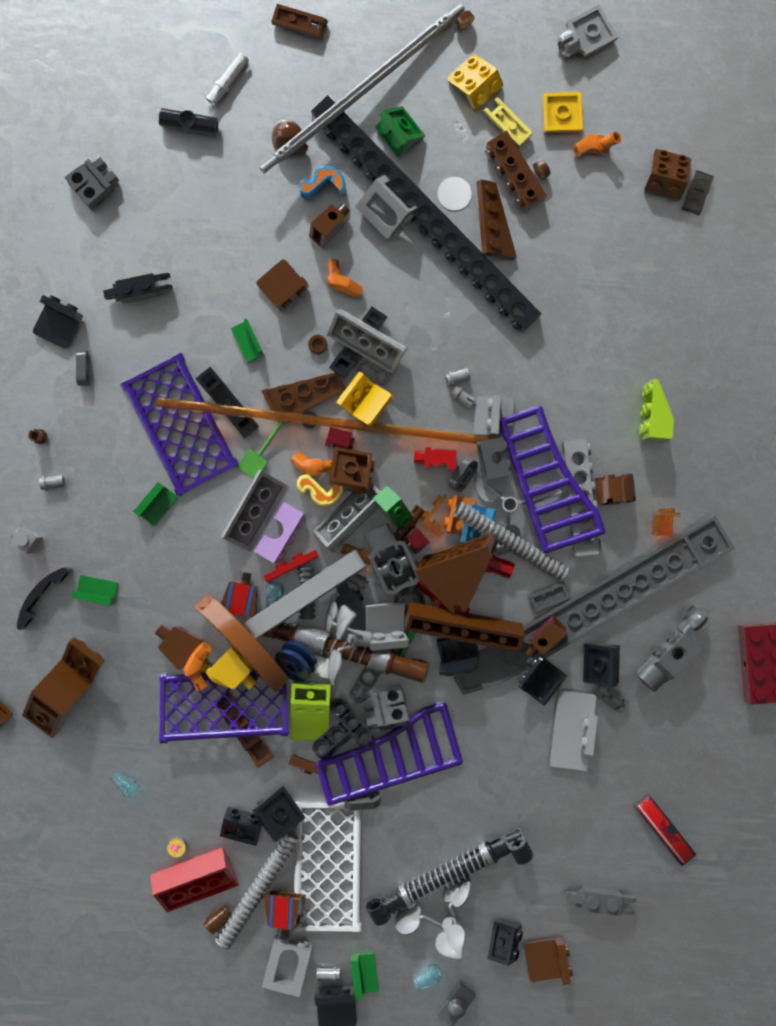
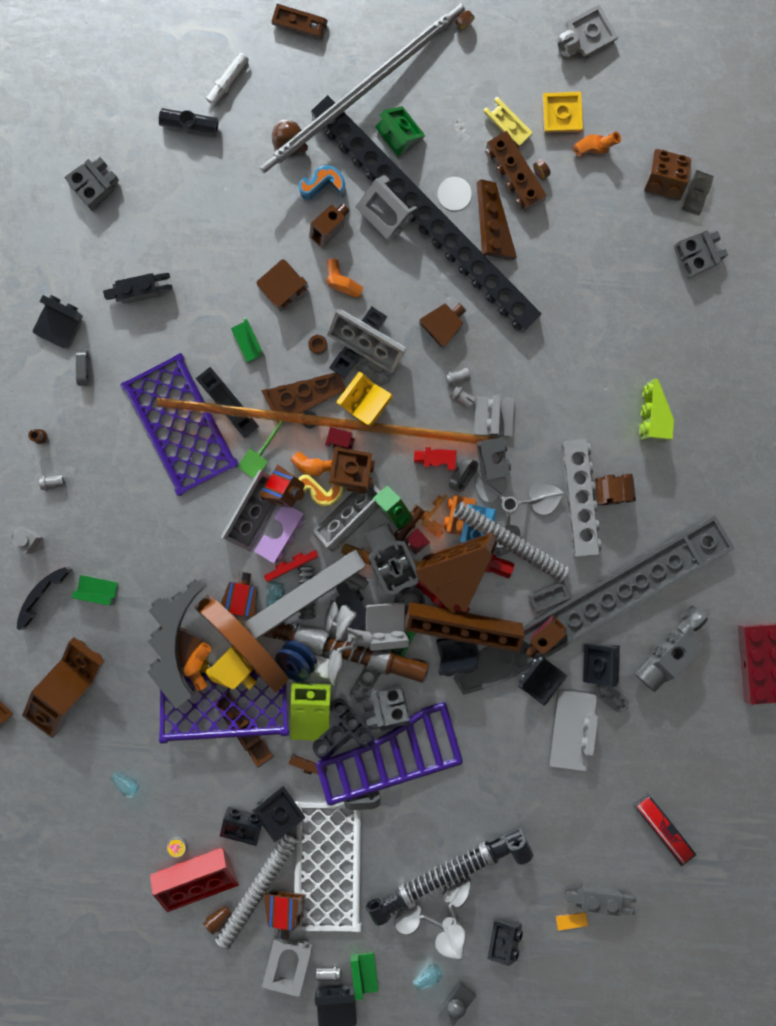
(156, 504): green panel -> none
(168, 671): none -> dark grey arch
(283, 488): none -> reddish brown torso
(443, 323): none -> reddish brown torso
(477, 80): yellow bracket -> none
(548, 960): reddish brown bracket -> none
(568, 480): dark purple bar -> none
(572, 921): none -> light orange window
(663, 522): clear orange bracket -> none
(703, 251): none -> dark grey hips

